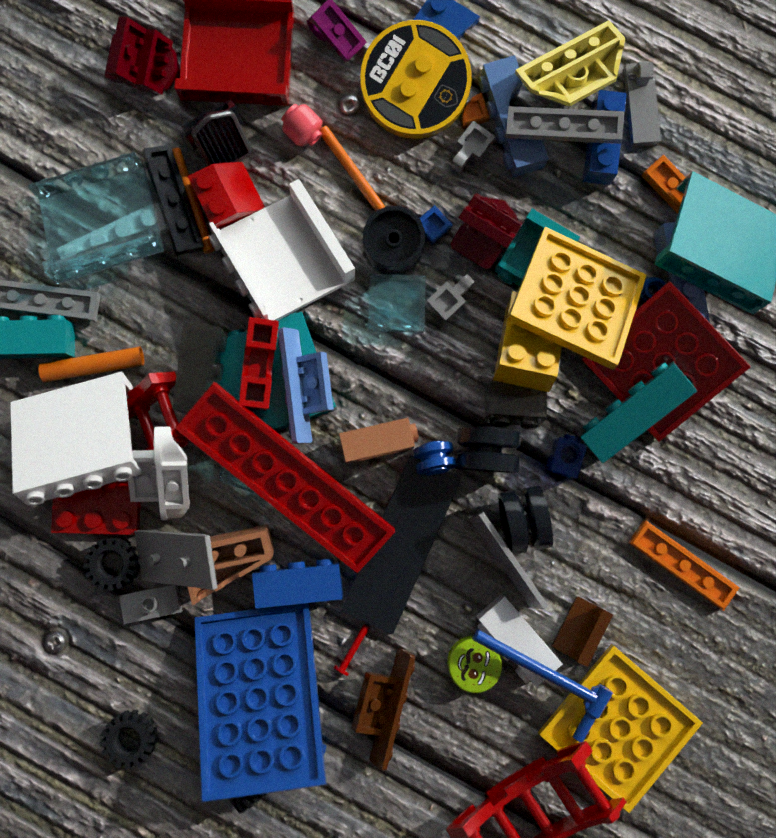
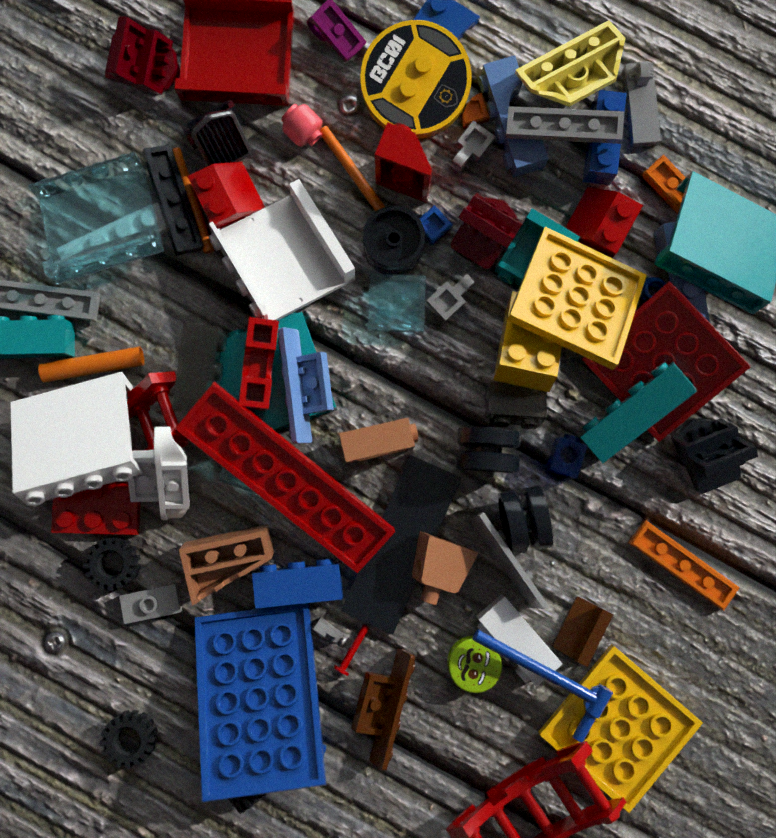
(176, 558): light grey piece -> none
(324, 629): none -> light grey tile
(402, 163): none -> red slope
(434, 457): blue wheel -> none
(441, 566): none -> nougat torso
(603, 219): none -> red slope
(712, 452): none -> black piece

